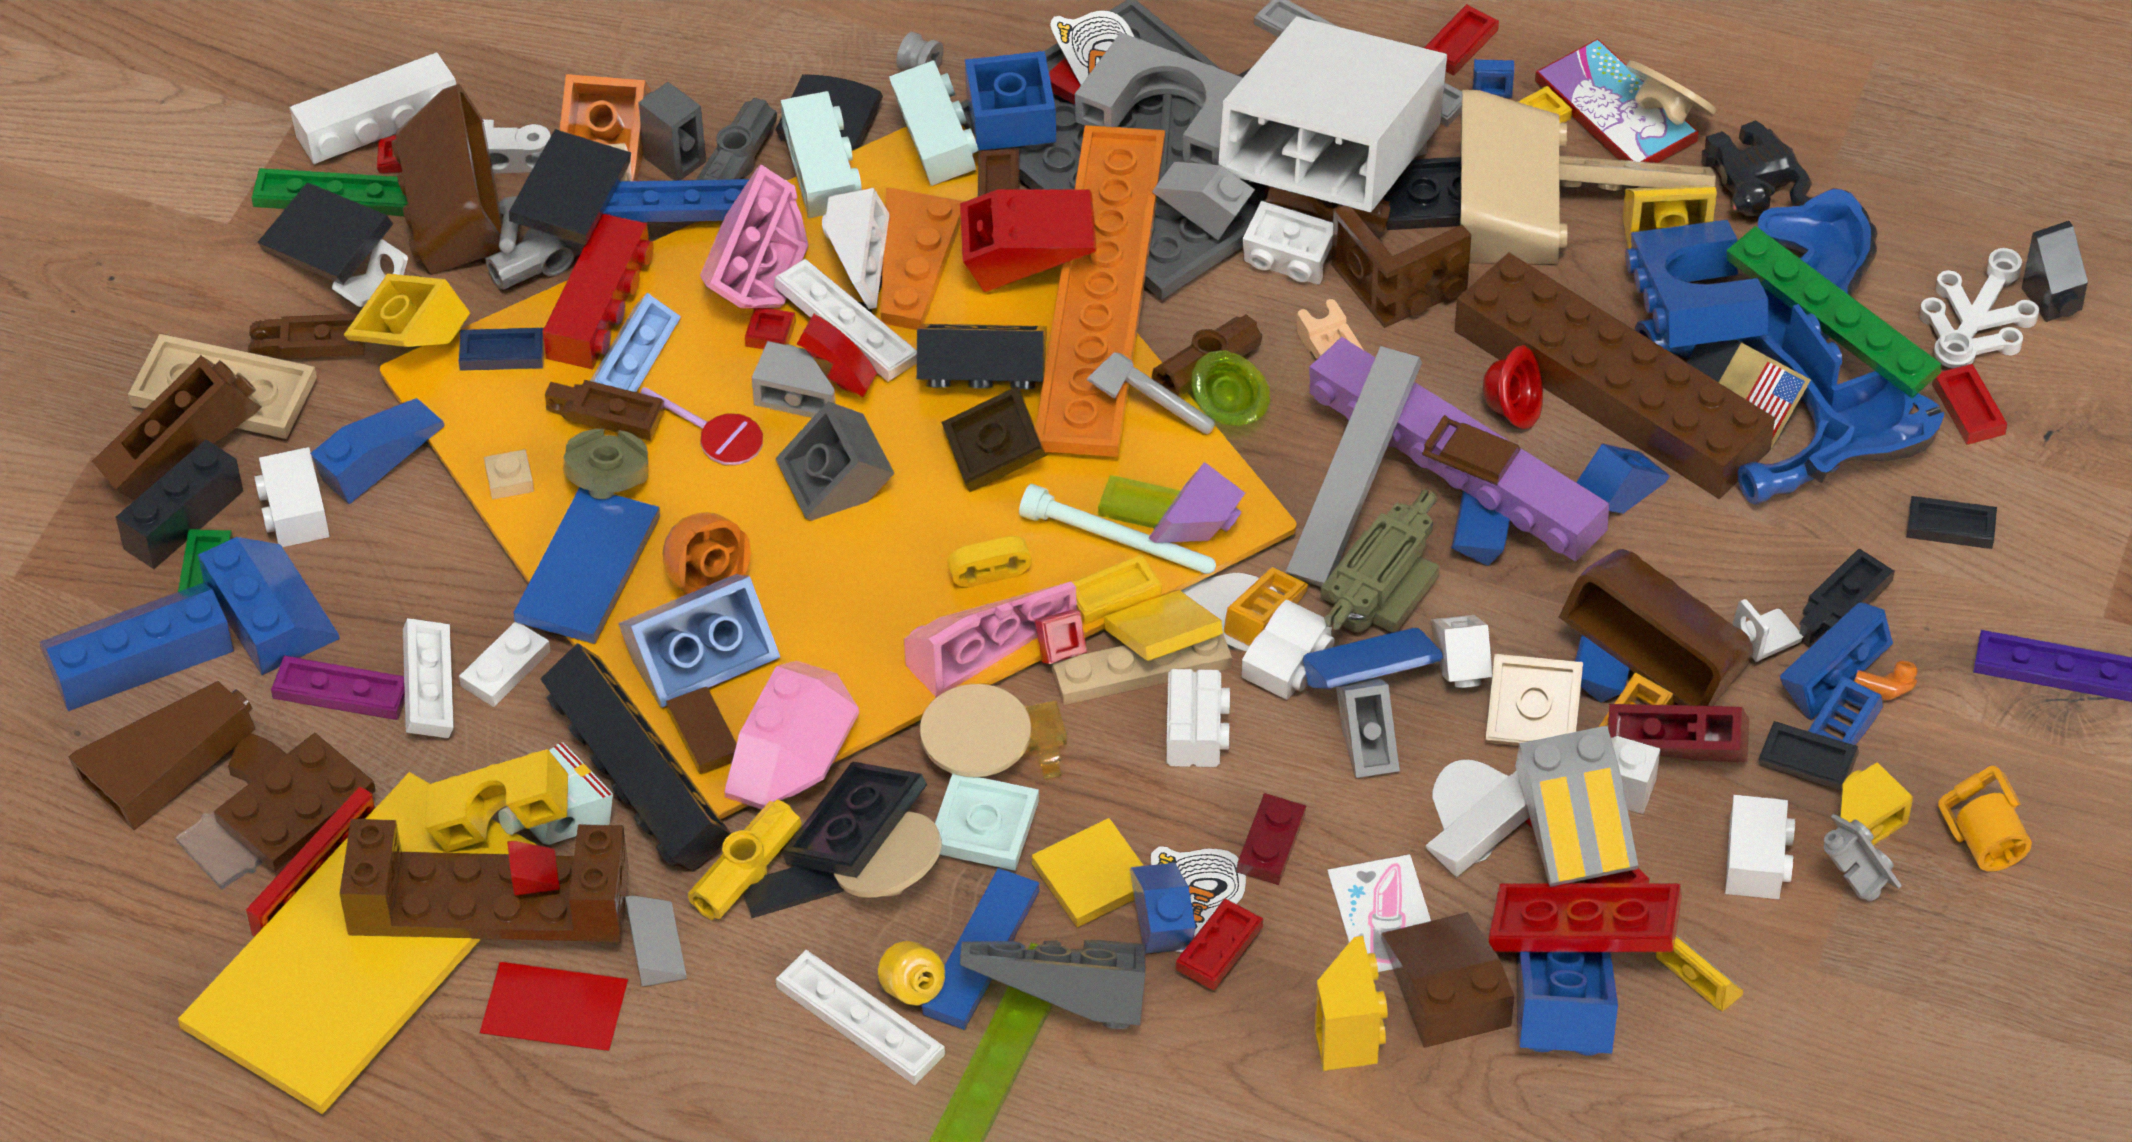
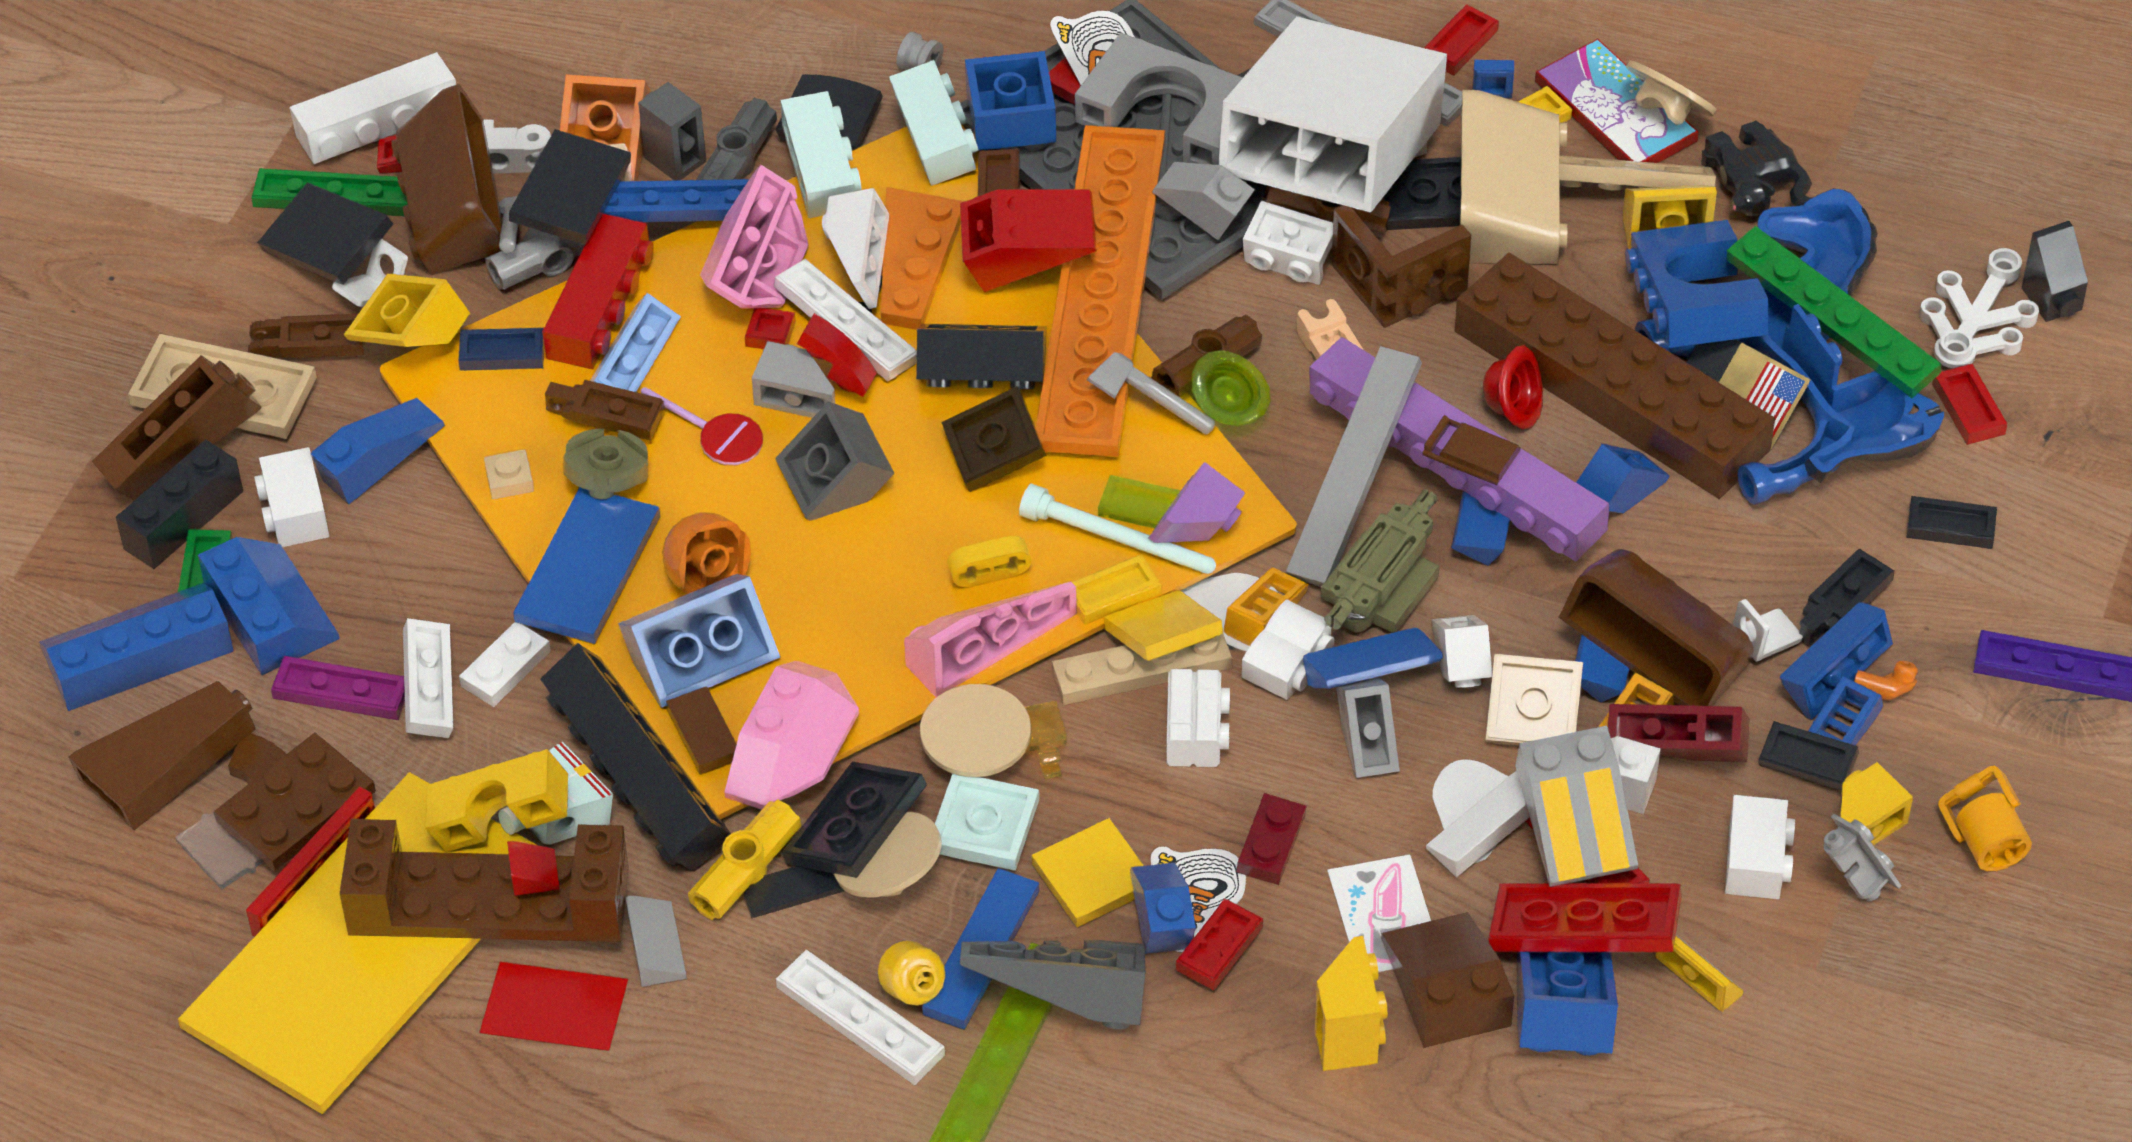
(1061, 636): tile -> none

